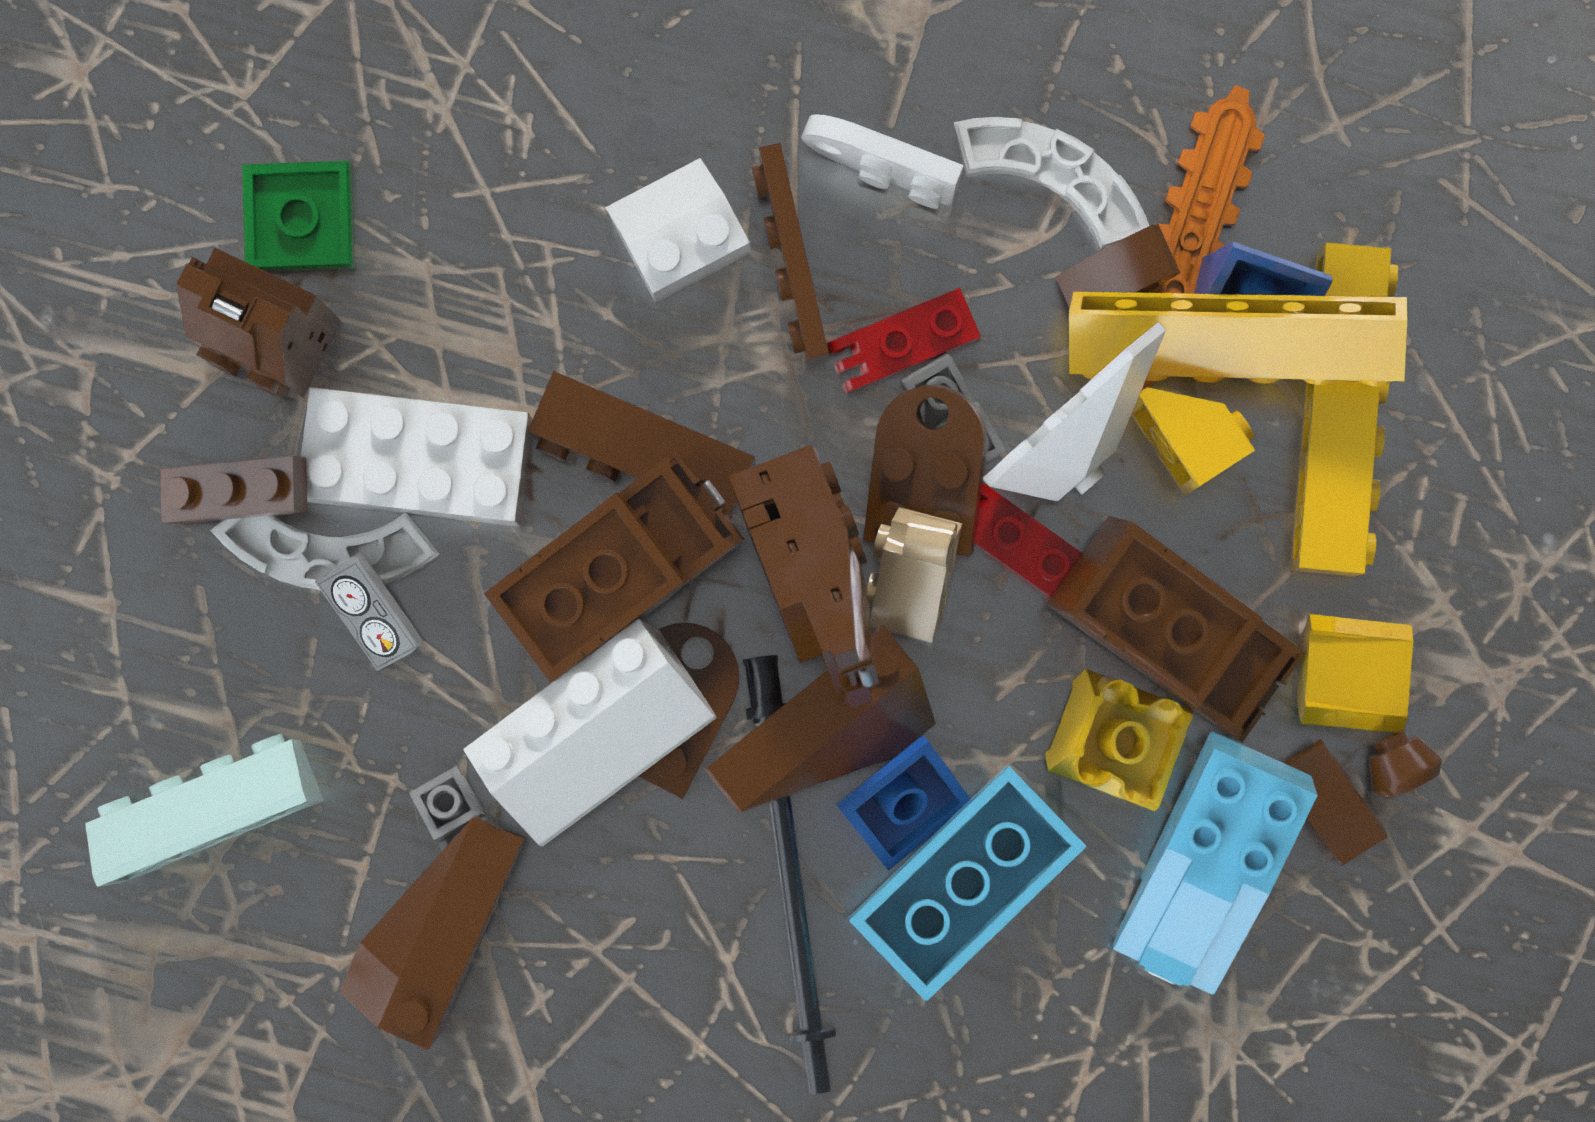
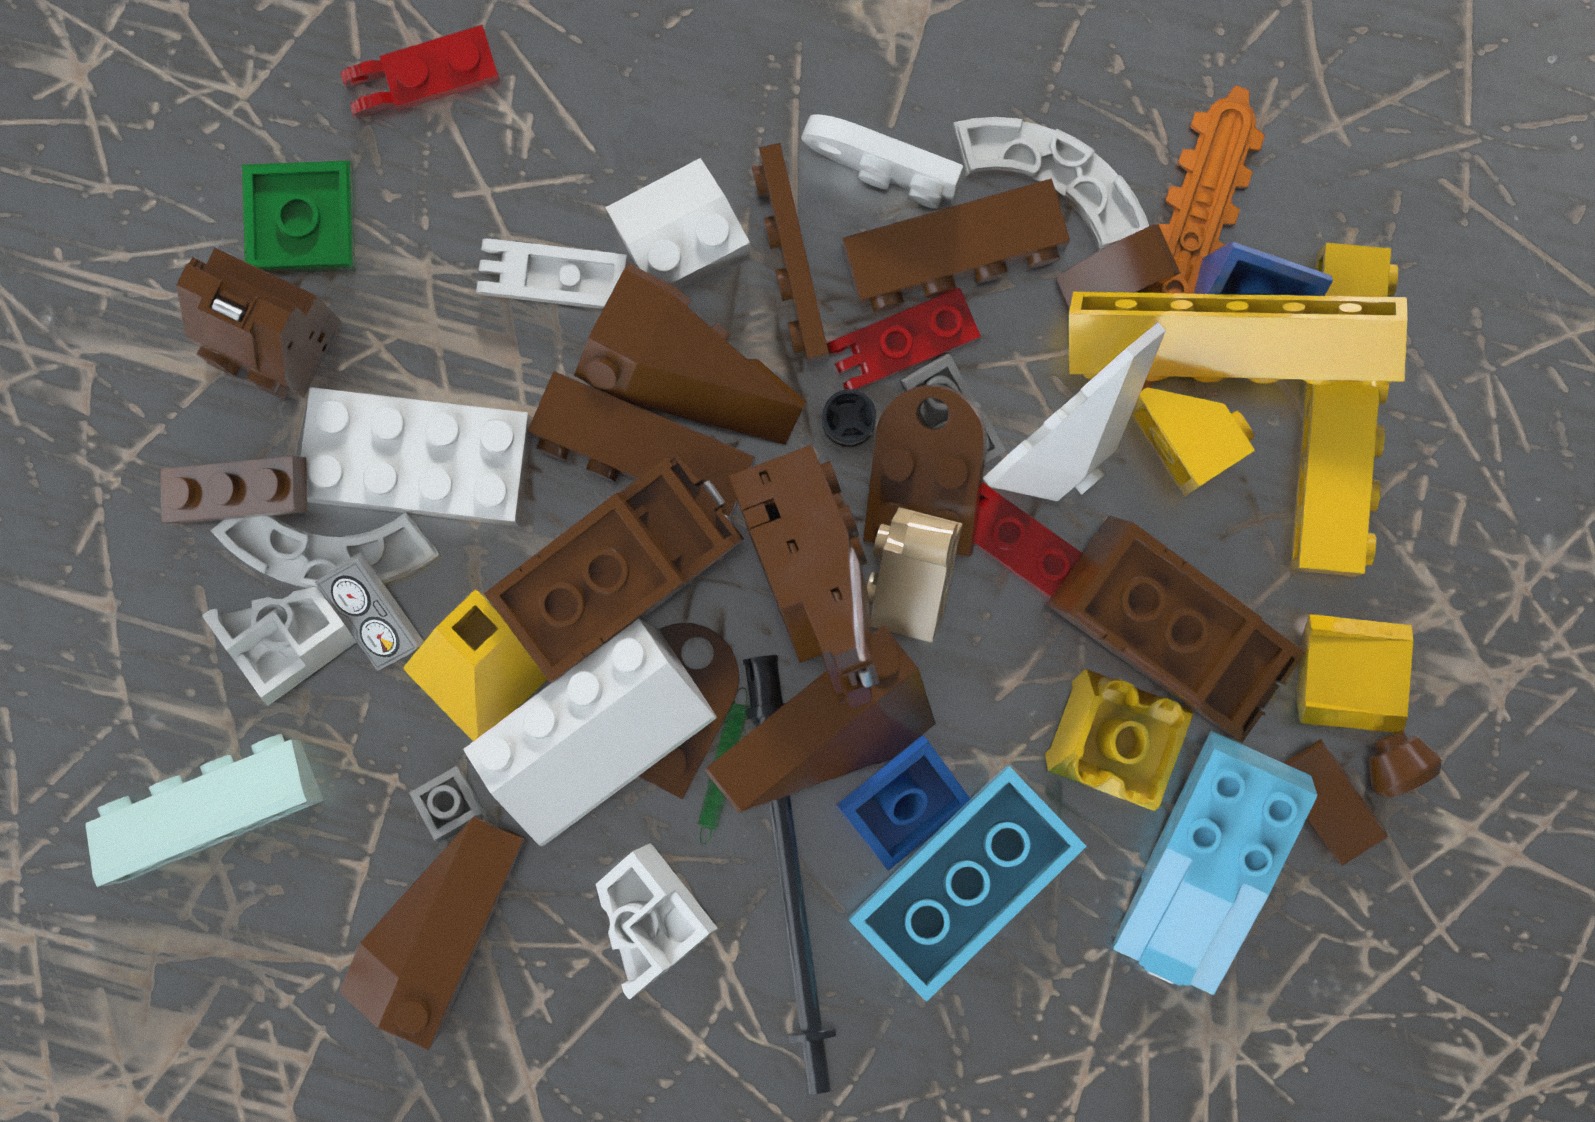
(281, 639): none -> white slope
(424, 72): none -> red hinge
(475, 667): none -> yellow slope
(550, 273): none -> white hinge
(650, 917): none -> white slope
(670, 360): none -> reddish brown wedge
(729, 744): none -> green piece
(852, 411): none -> black wheel
(956, 244): none -> reddish brown brick

